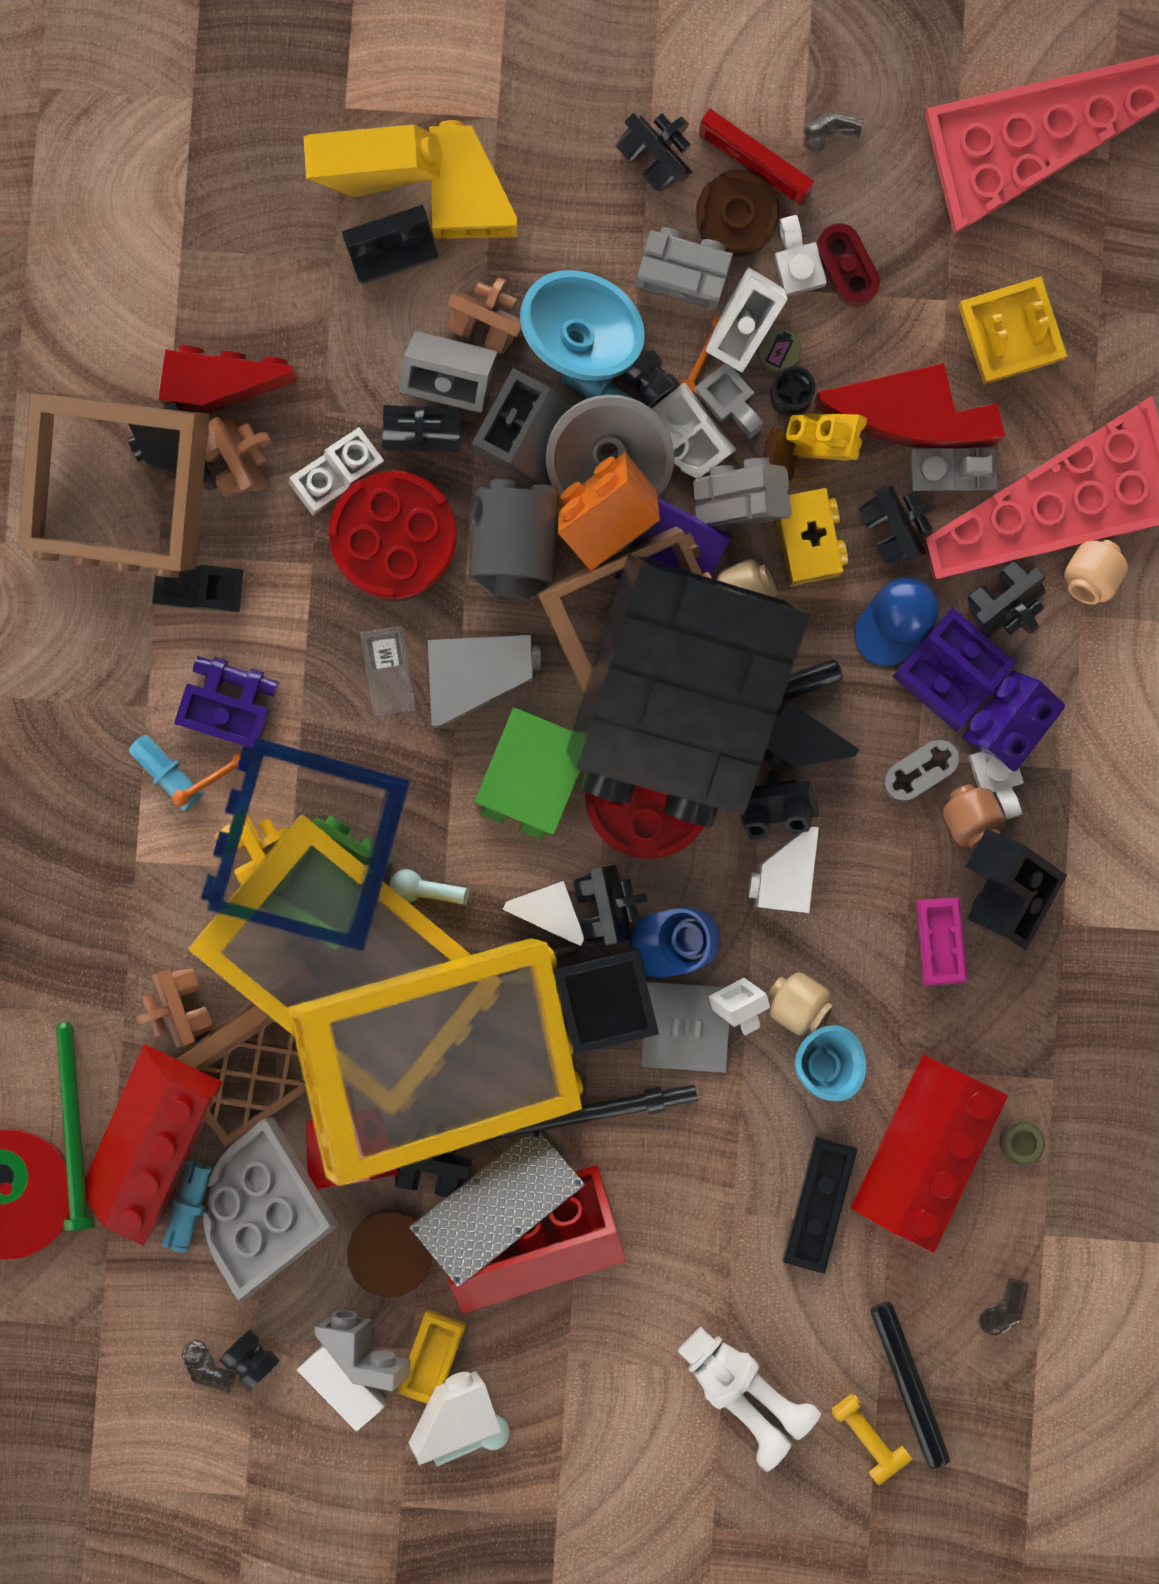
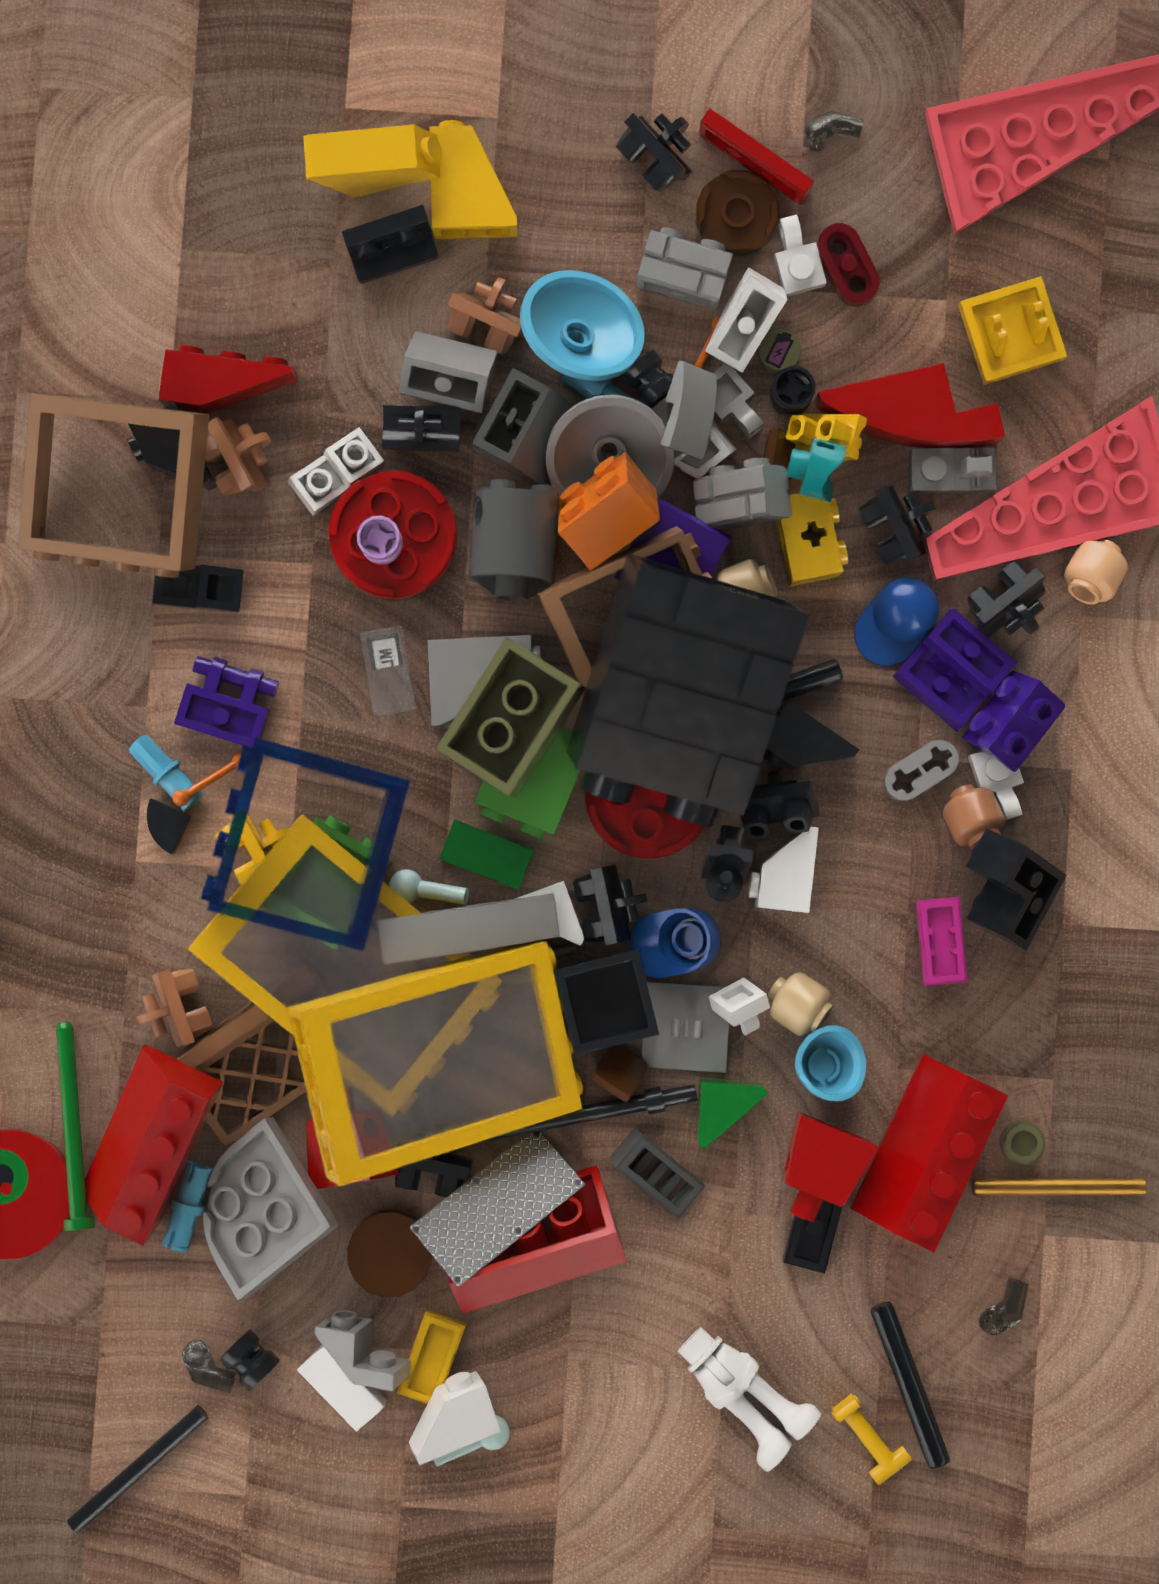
(137, 1469): none -> black bar
(166, 825): none -> black tile
(377, 532): none -> lavender wheel
(468, 928): none -> light grey slope
(486, 854): none -> green tile
(510, 718): none -> olive brick
(619, 1072): none -> reddish brown slope
(631, 1148): none -> dark grey slope
(693, 410): none -> light grey slope
(722, 1105): none -> green slope
(727, 864): none -> black hips
(815, 468): none -> teal piece
(823, 1164): none -> red torso
(1058, 1186): none -> pearl gold bar

